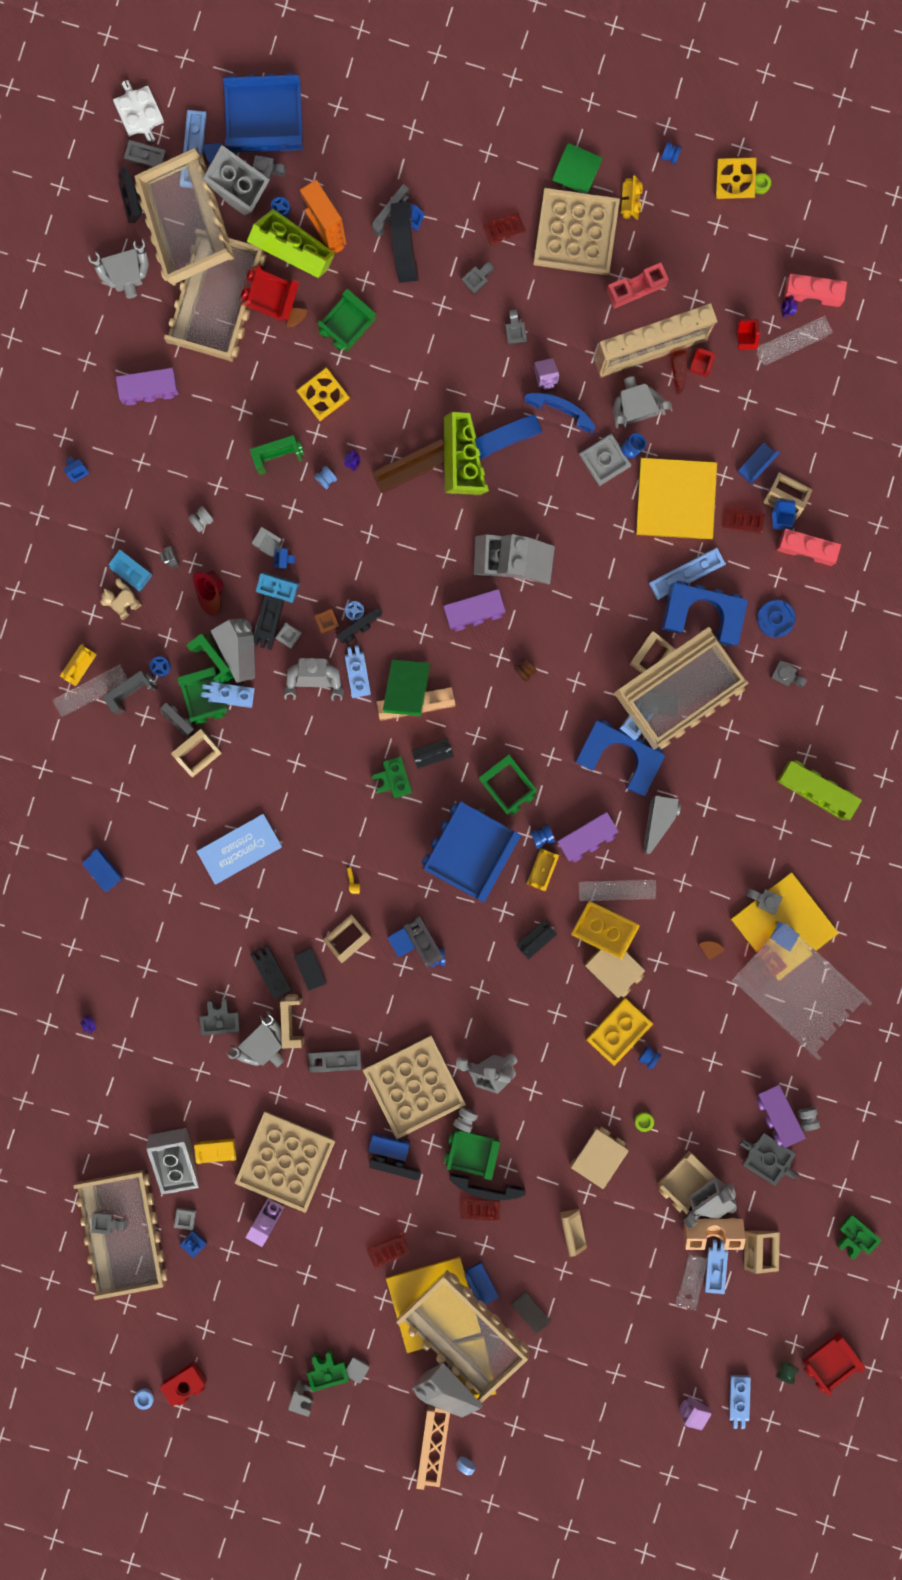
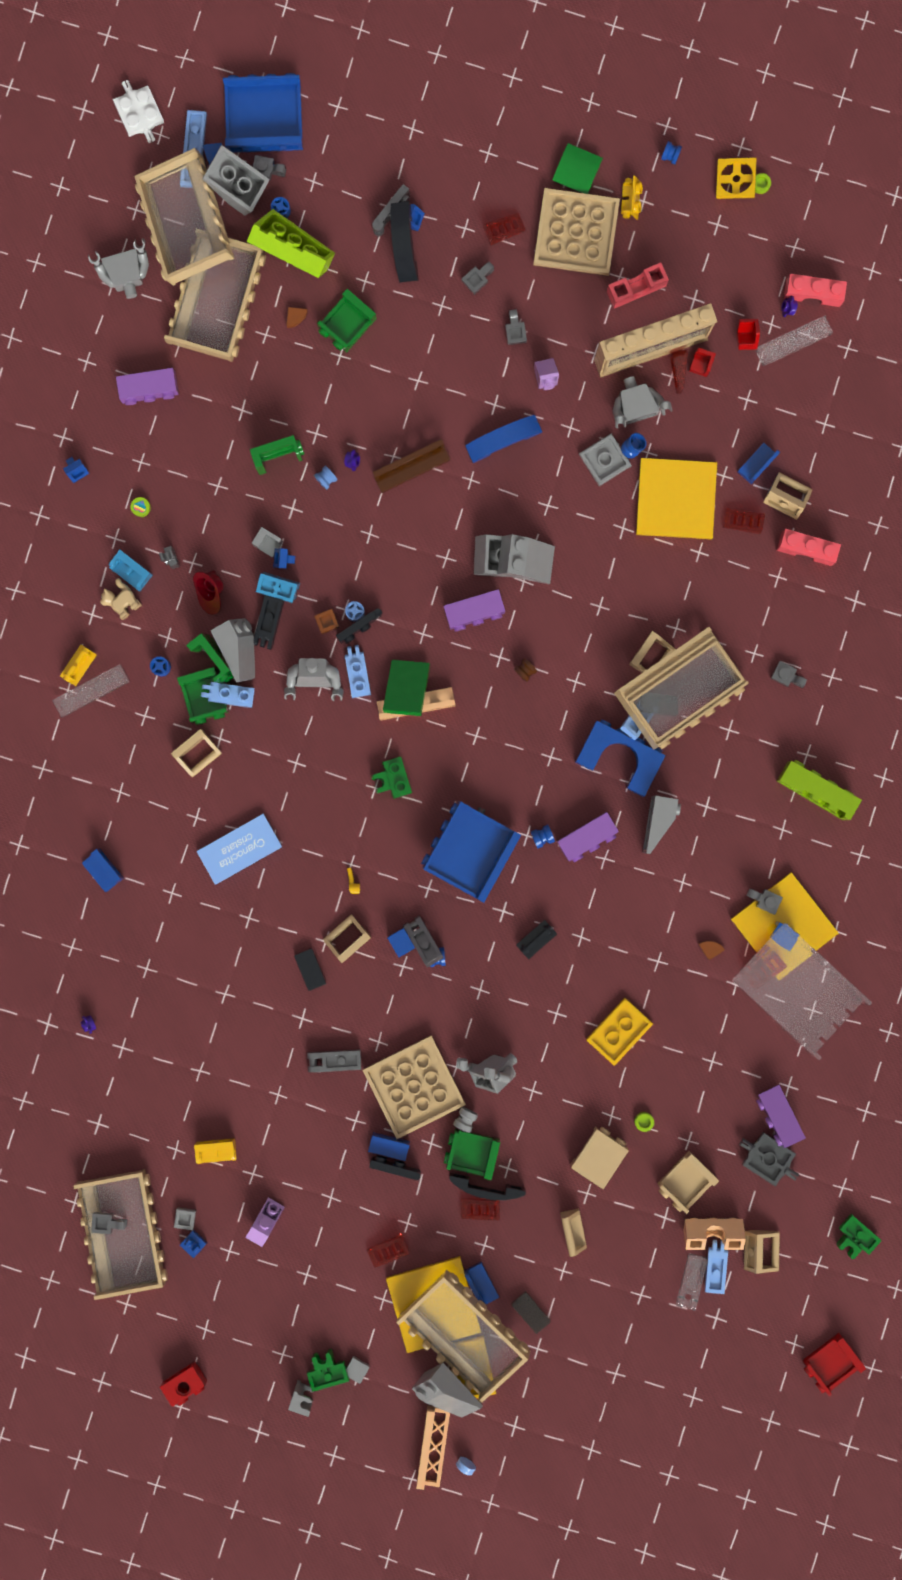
(126, 688): dark grey panel -> none
(129, 193): black hinge -> none
(140, 507): none -> lime tile
(144, 154): flat silver plate -> none
(144, 1398): light blue tile -> none
(171, 714): flat silver plate -> none
(173, 1161): light grey slope -> none
(200, 519): light grey wheel -> none
(219, 1020): dark grey plate -> none
(261, 1044): light grey torso -> none
(268, 293): red panel -> none
(271, 972): black hinge -> none
(285, 1161): tan plate -> none
(288, 635): light grey tile -> none
(288, 1039): tan panel -> none
(323, 217): orange arch -> none
(324, 374): yellow piece -> none
(432, 753): black hinge -> none
(461, 456): lime wedge -> none
(496, 769): green window -> none
(538, 400): blue slope -> none
(542, 869): yellow hinge -> none
(605, 930): yellow tile -> none
(614, 972): tan panel -> none
(617, 890): clear plate -> none
(649, 1057): blue wheel -> none
(688, 572): light blue tile -> none
(694, 1413): lavender slope -> none
(711, 1201): light grey torso -> none
(730, 610): blue arch -> none
(739, 1400): light blue hinge -> none
(776, 618): blue tile -> none
(784, 514): blue panel -> none
(787, 1372): clear green wheel -> none
(808, 1119): light grey wheel -> none

